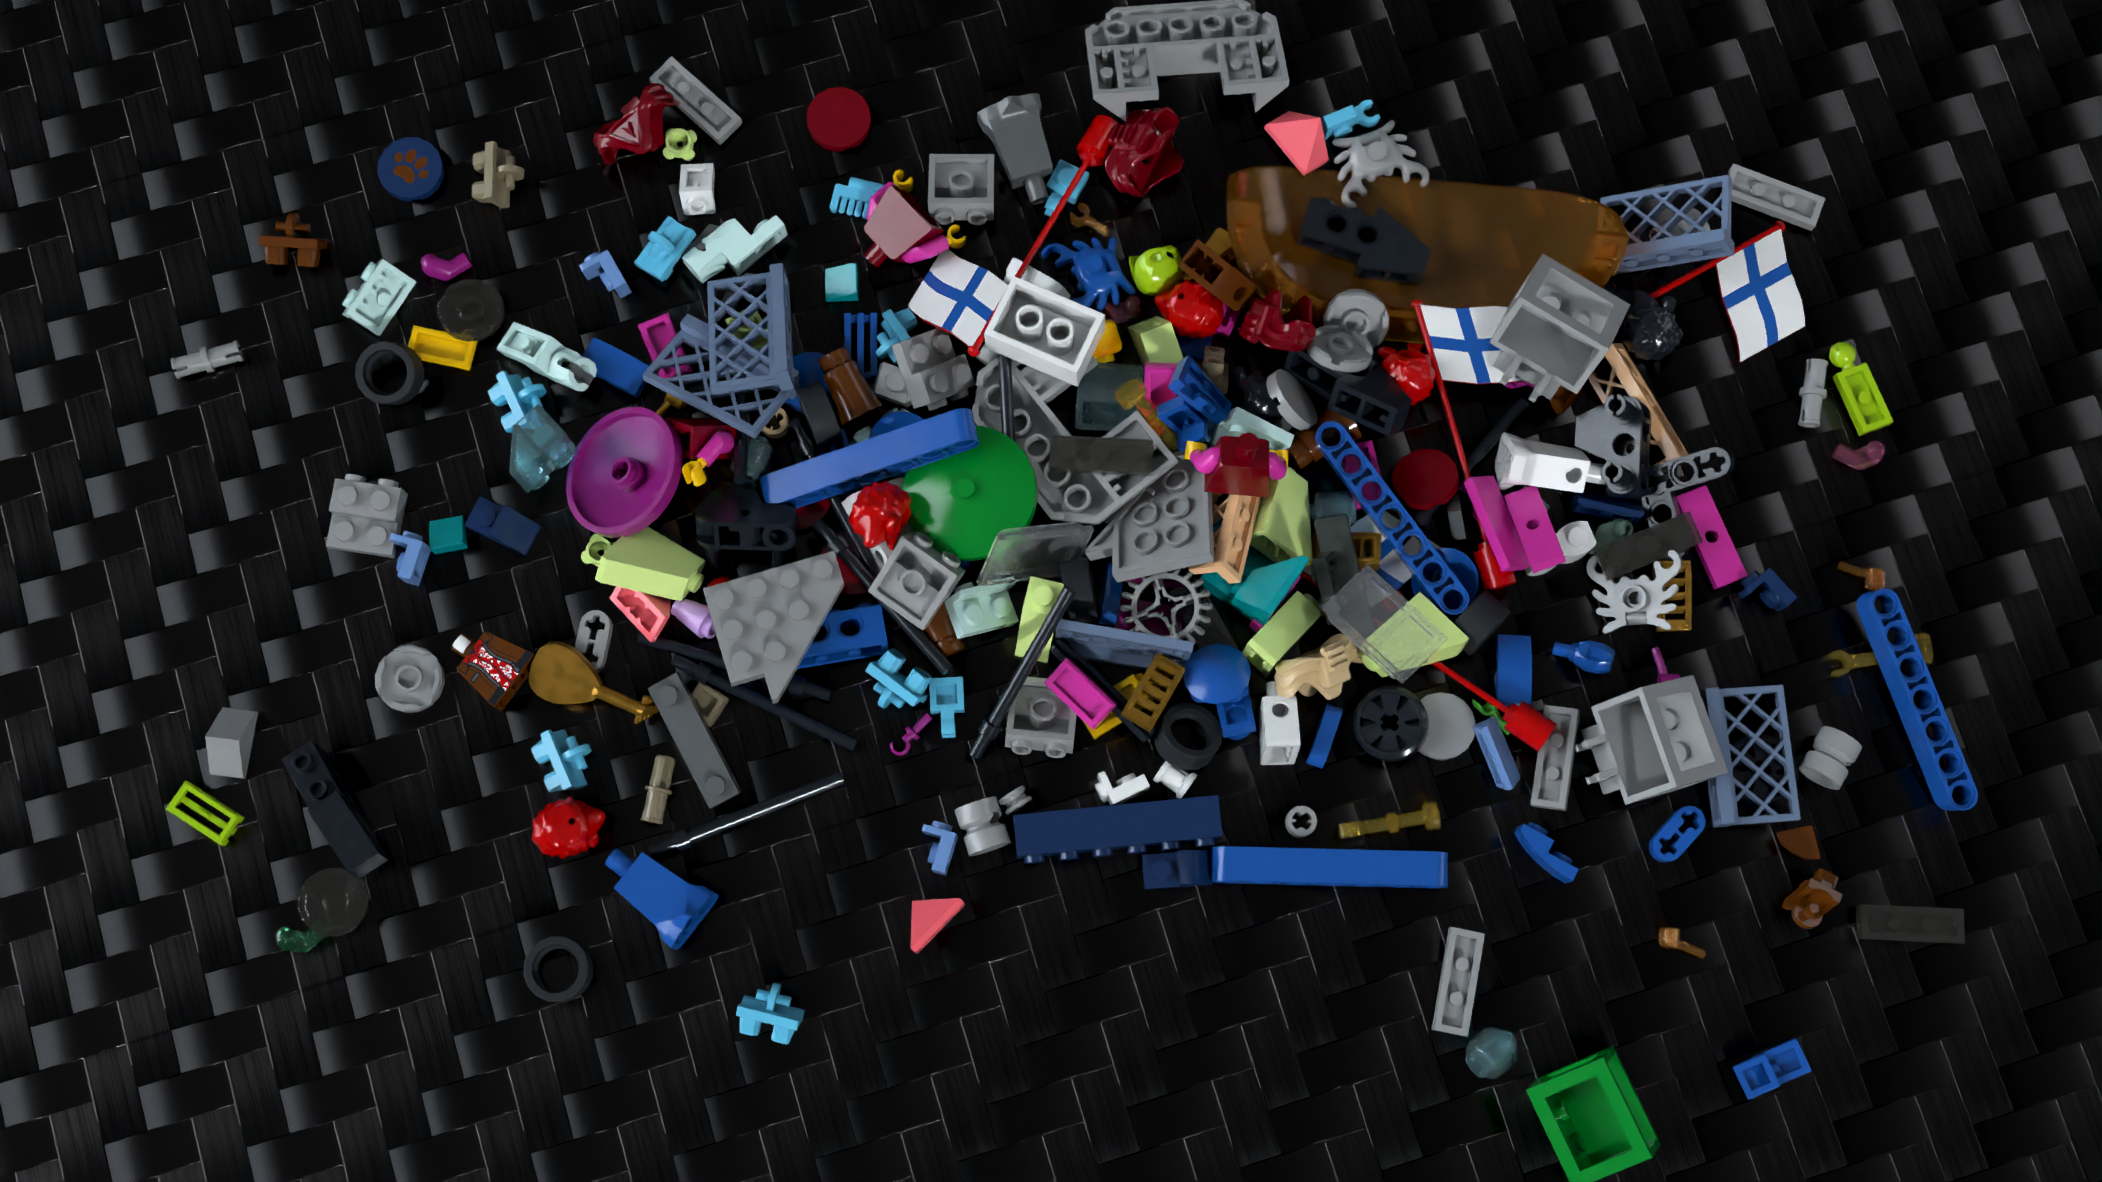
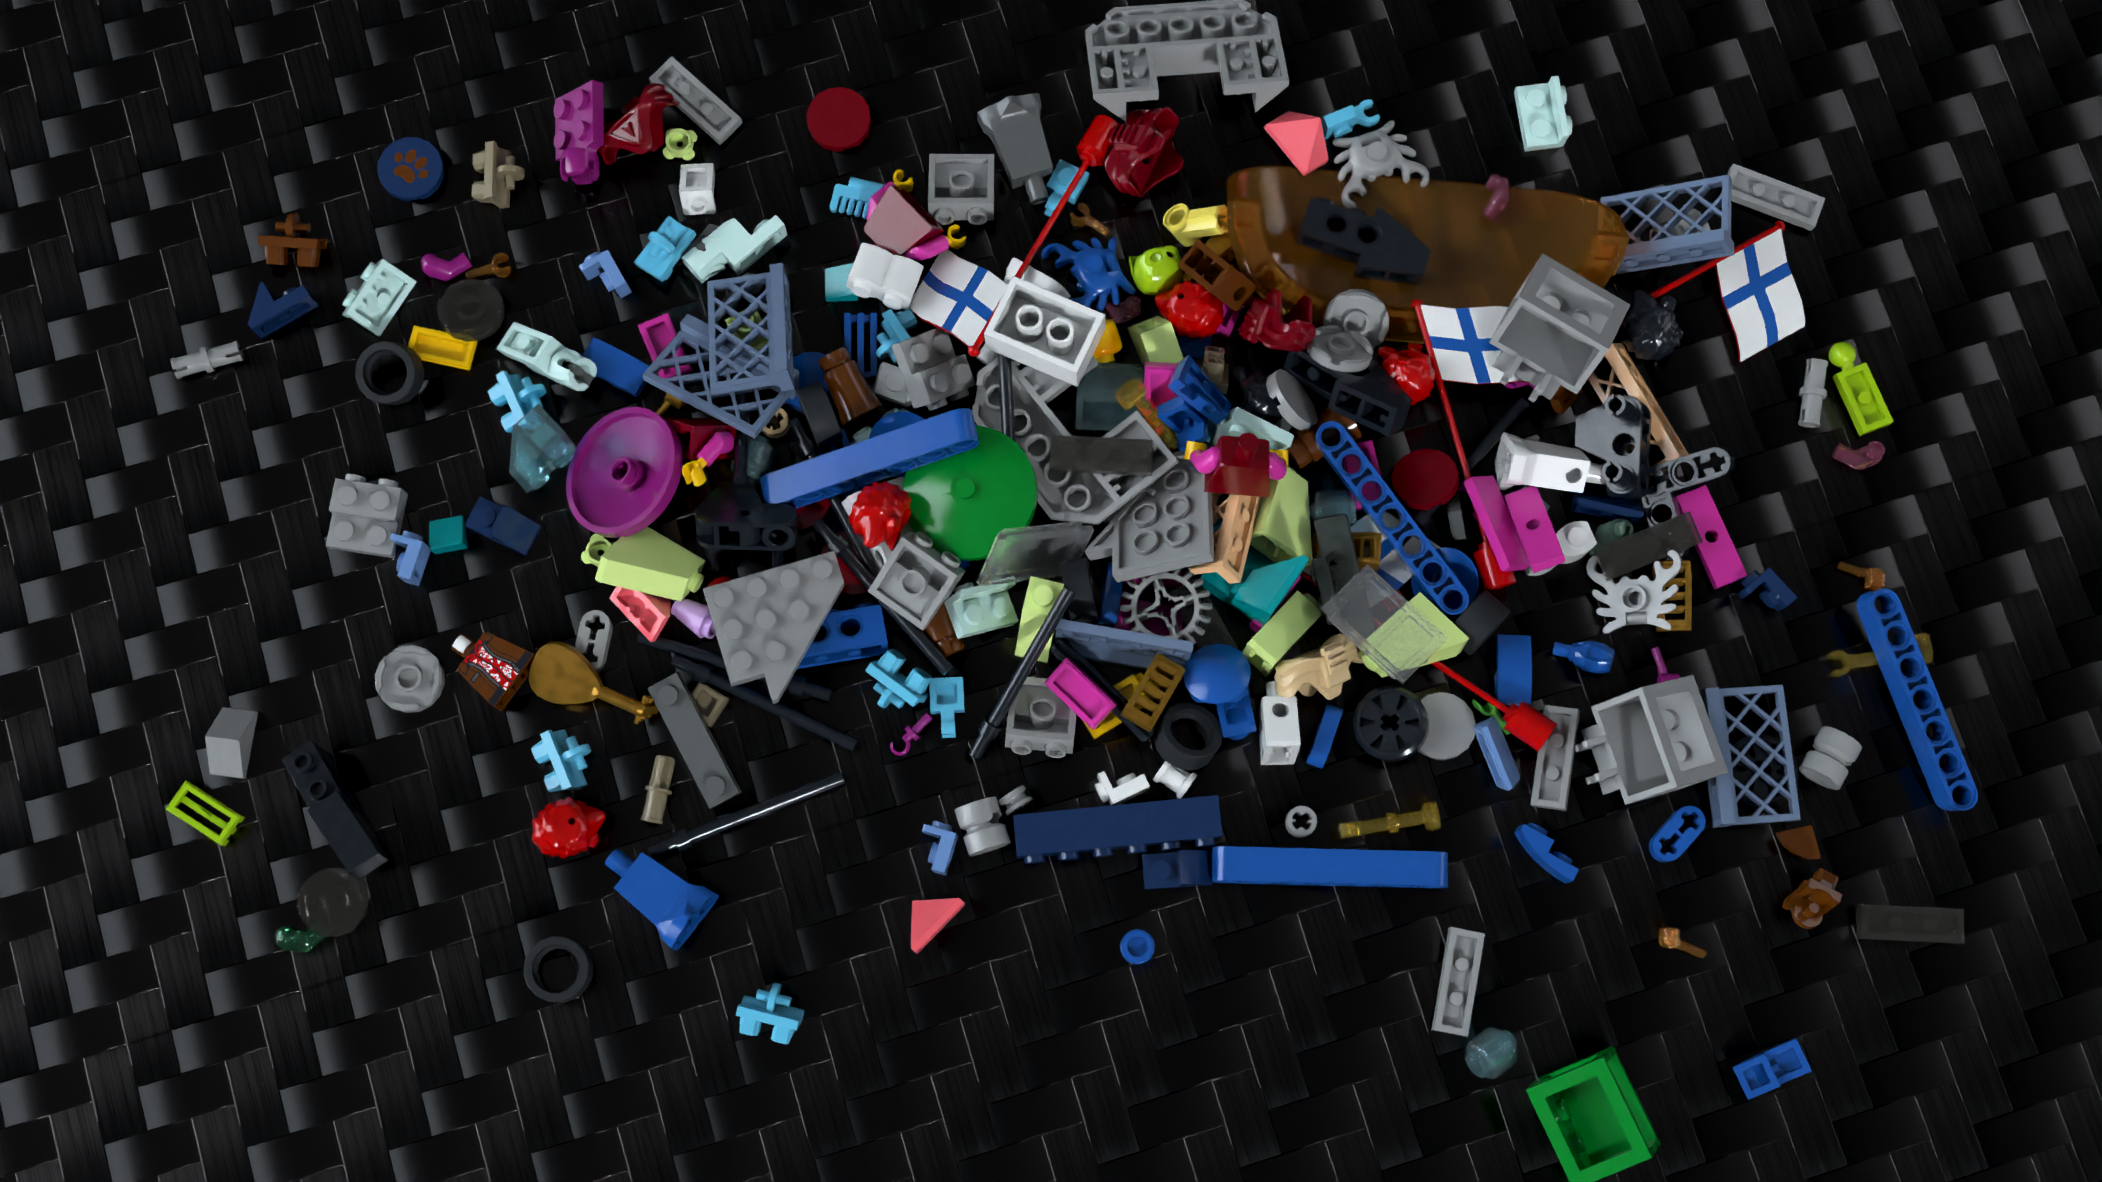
(272, 313): none -> dark blue slope
(491, 268): none -> clear orange hand
(579, 132): none -> magenta plate
(884, 276): none -> white brick
(1137, 946): none -> blue tile
(1194, 224): none -> light yellow piece
(1500, 197): none -> clear pink arm
(1543, 115): none -> light aqua bracket

